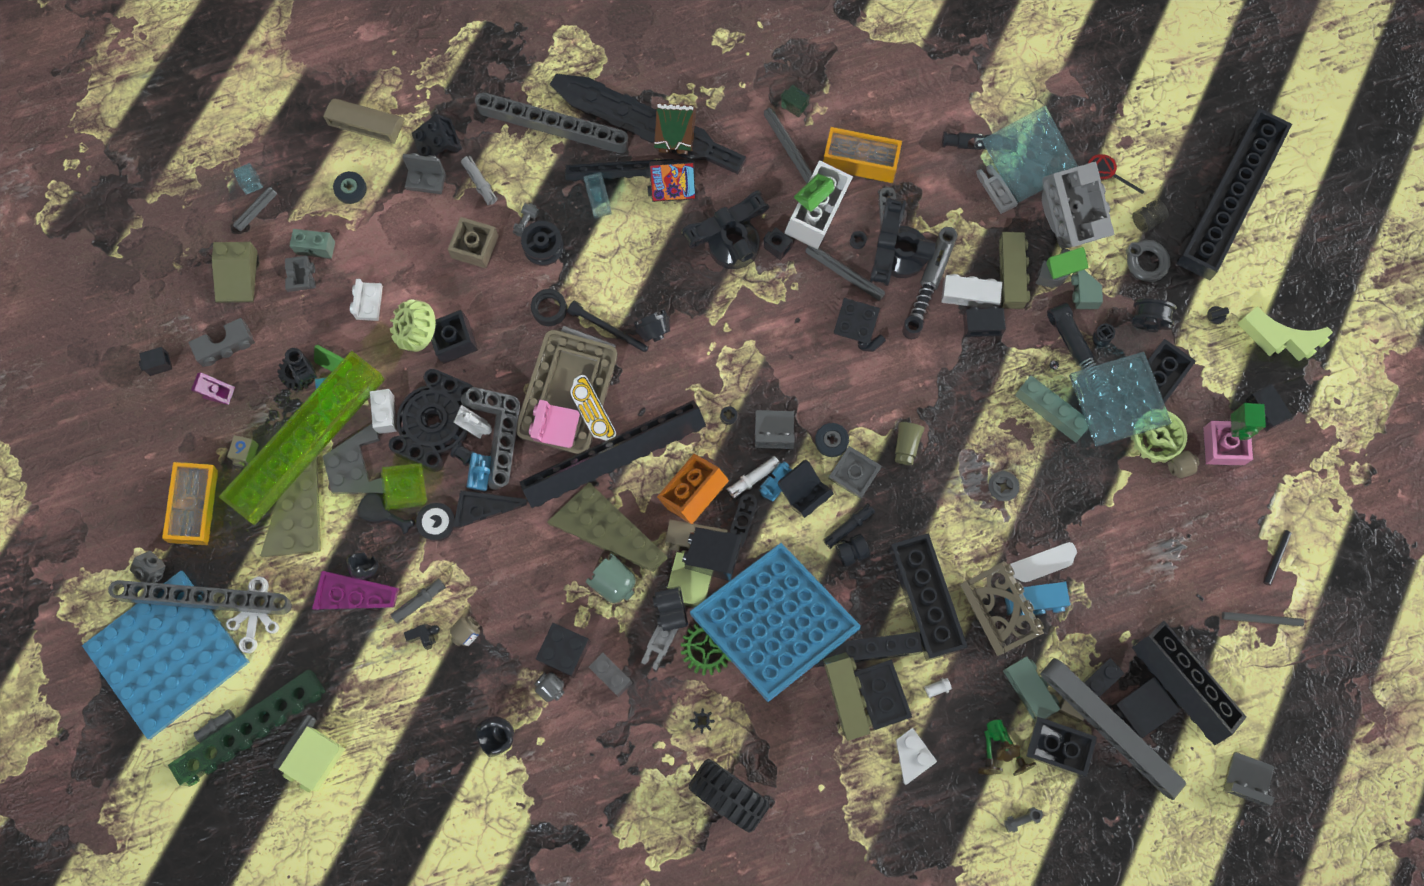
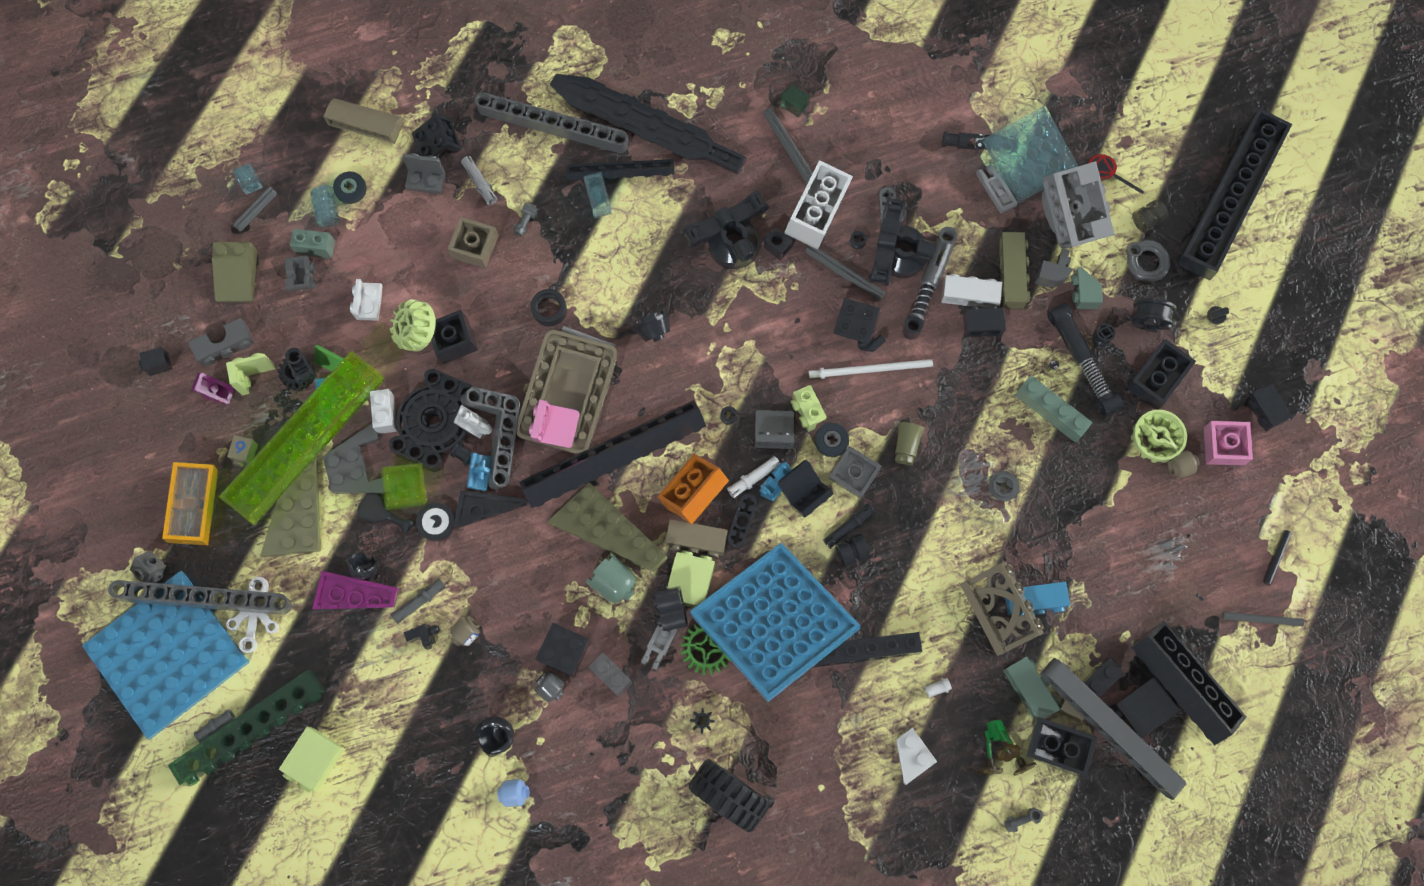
(241, 368): none -> yellowish green bracket
(307, 721): dark grey axle -> none
(324, 206): none -> clear light blue piece
(513, 793): none -> light blue head
(542, 243): black wheel -> none
(576, 309): black piece -> none
(591, 409): sticker -> none
(671, 180): brick -> none
(674, 128): slope -> none
(712, 553): black slope -> none
(808, 407): none -> yellowish green bracket
(815, 192): bright green slope -> none
(822, 373): none -> white bar
(846, 696): olive brick -> none
(862, 154): brick -> none
(883, 695): black plate -> none
(927, 597): black brick -> none
(1044, 562): white sticker -> none
(1067, 263): bright green slope -> none
(1120, 399): clear light blue plate -> none
(1248, 420): green brick -> none
(1249, 779): dark grey bracket -> none
(1276, 337): yellowish green arch -> none

